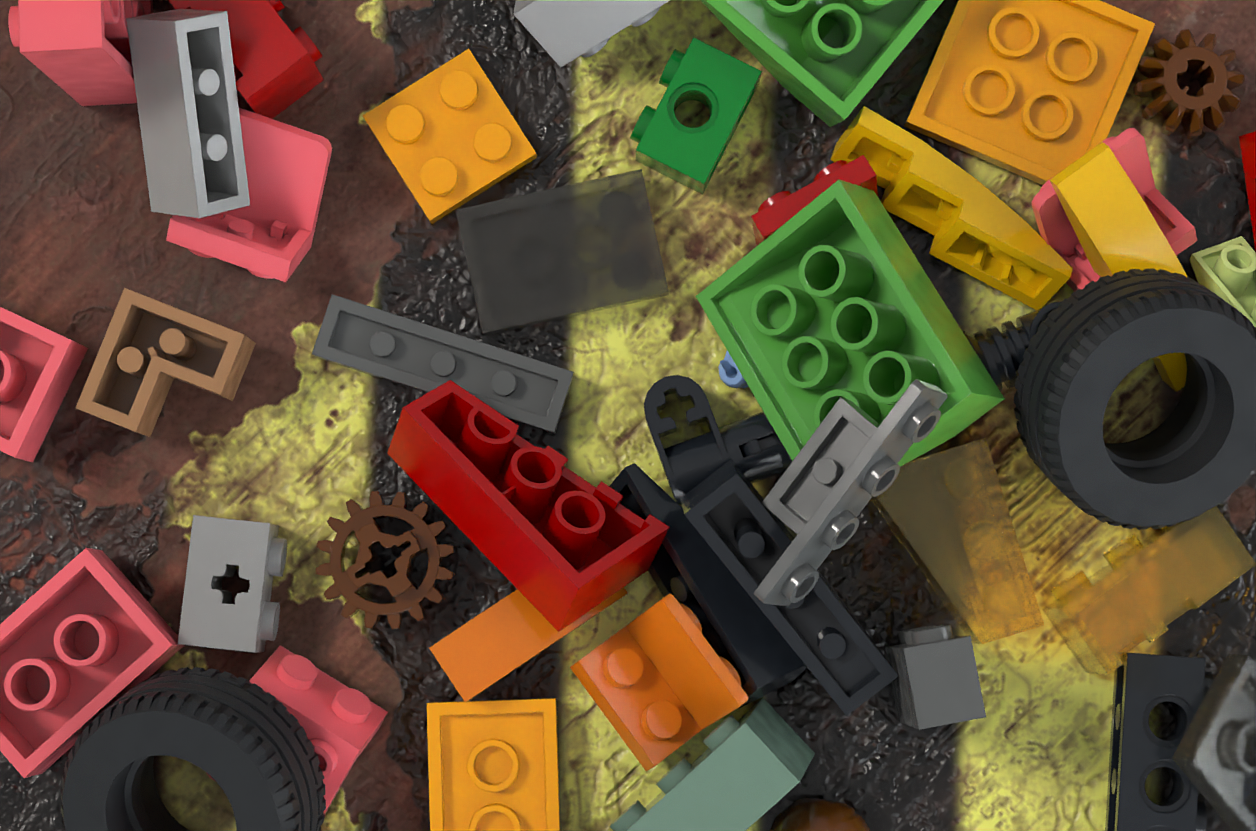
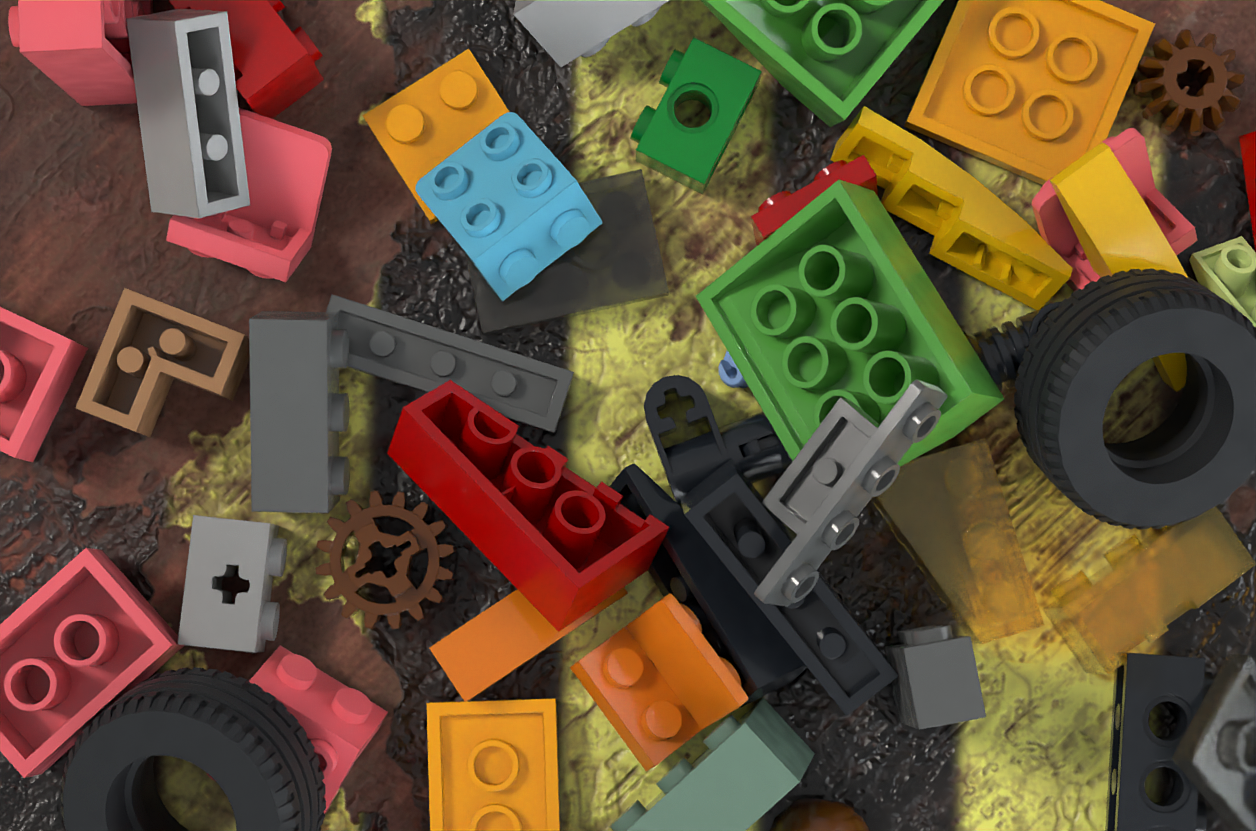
(297, 411): none -> dark grey brick
(508, 203): none -> medium azure bracket

